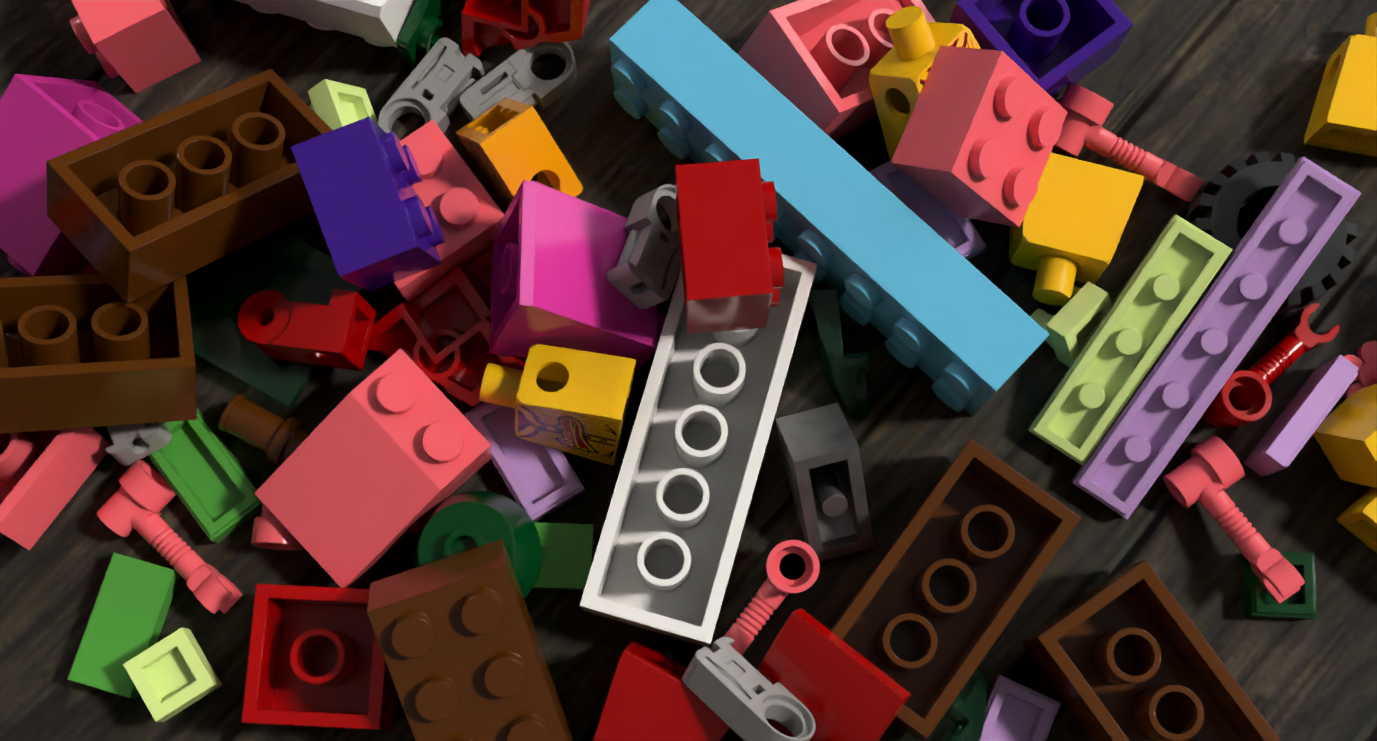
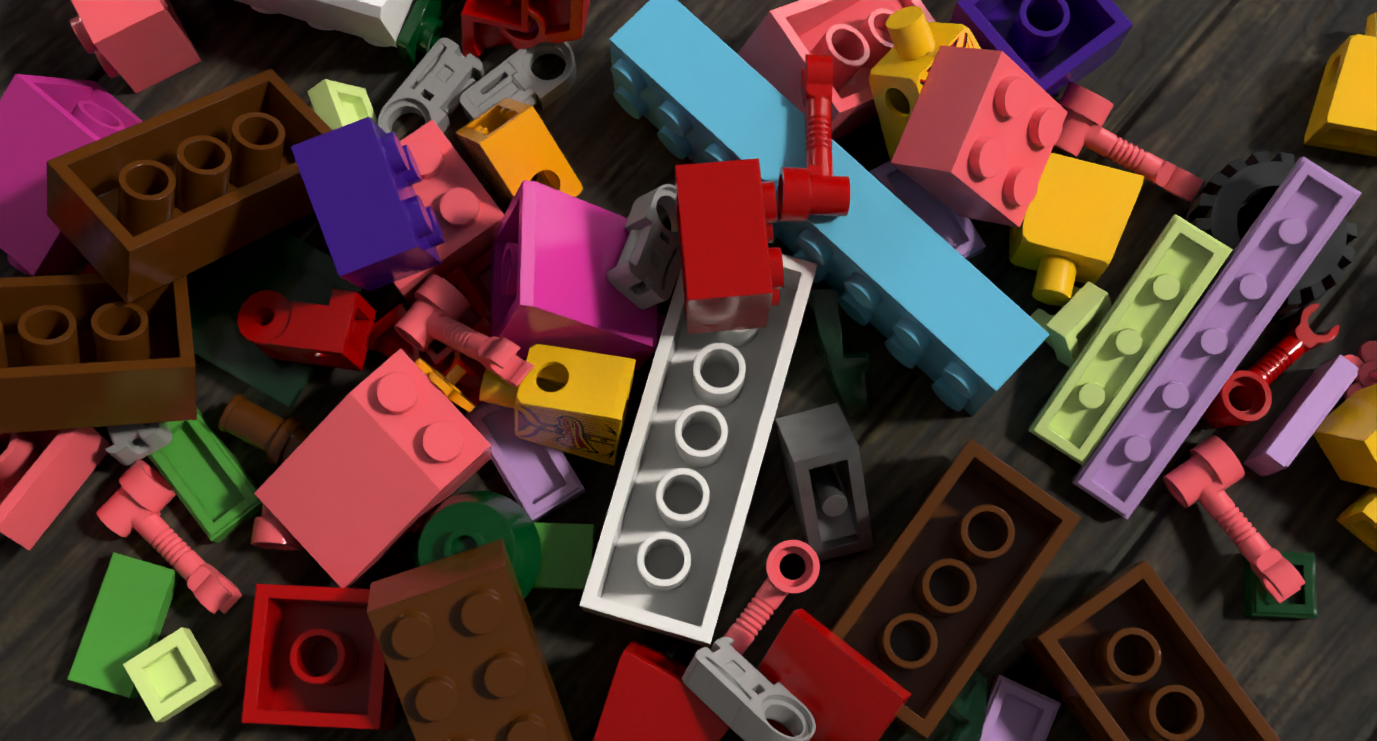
(438, 316): none -> coral brick
(447, 383): none -> light orange plant
(814, 188): none -> red brick

